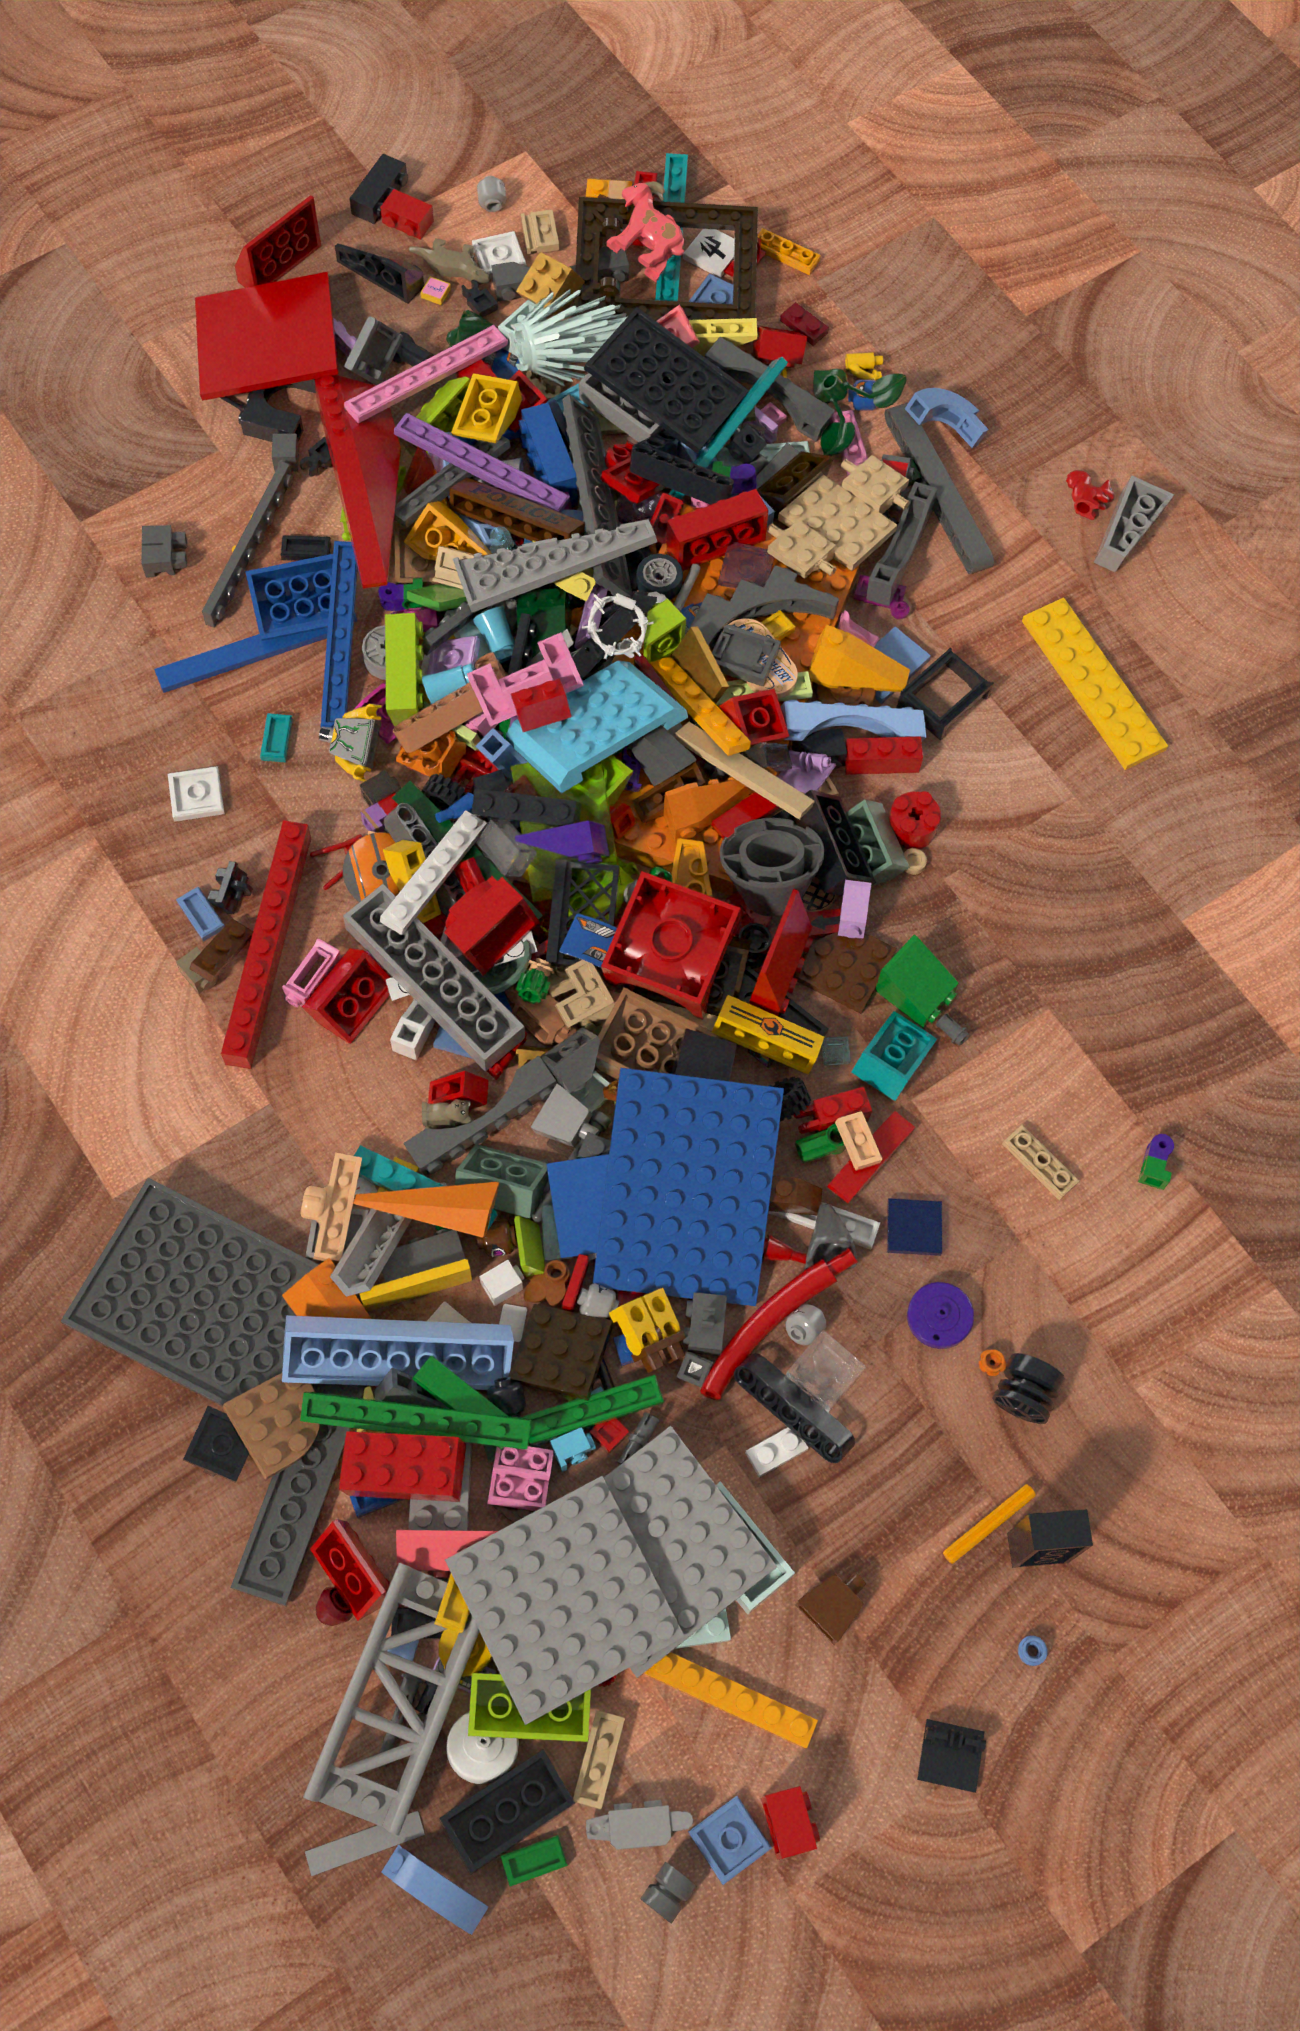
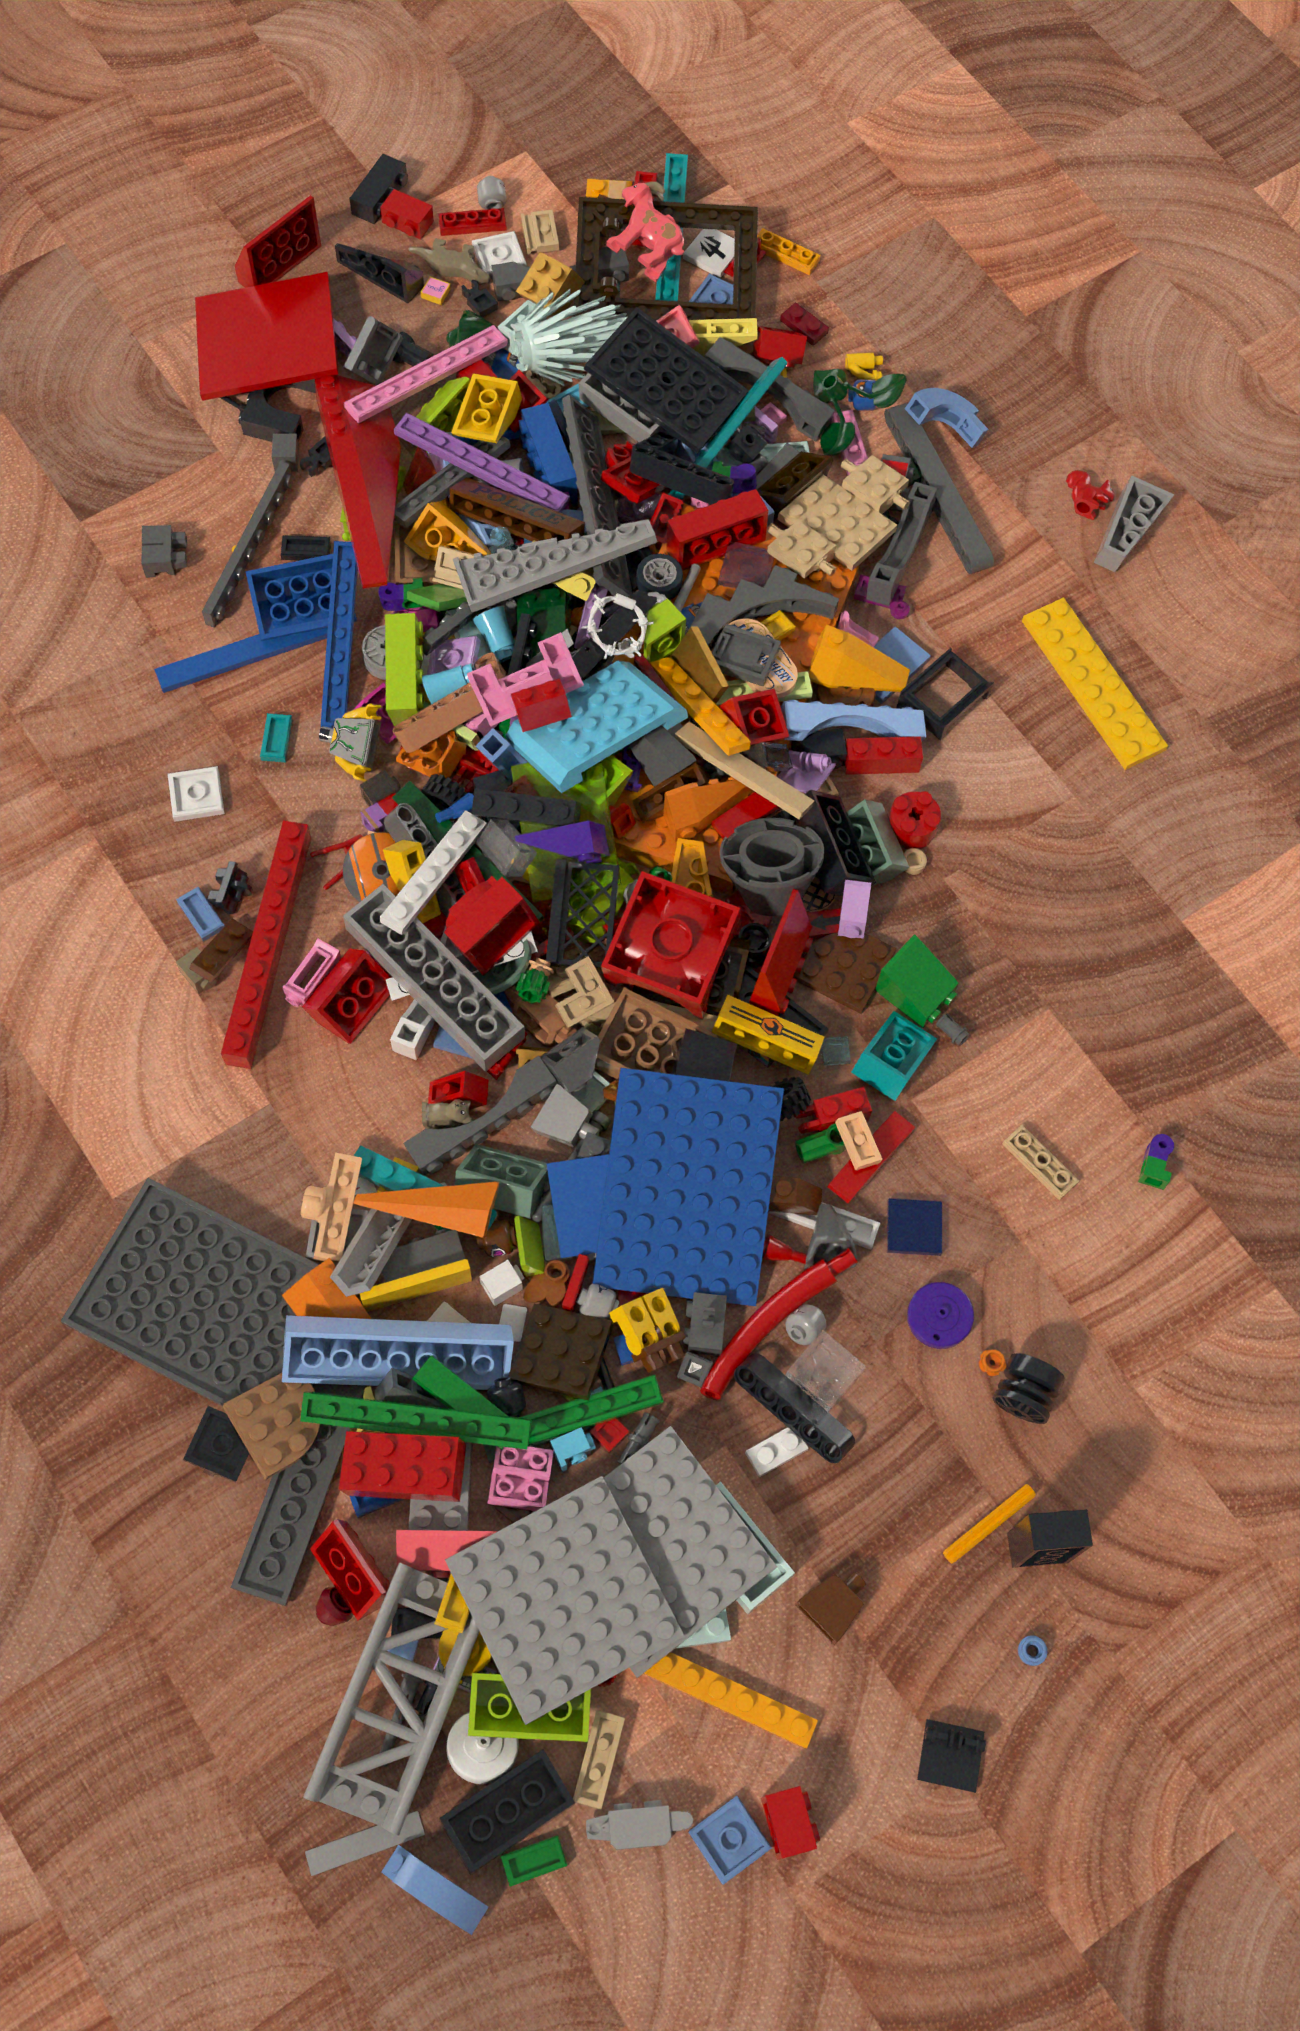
(472, 221): none -> red tile
(588, 939): blue sticker -> none
(668, 1892): dark grey wheel -> none

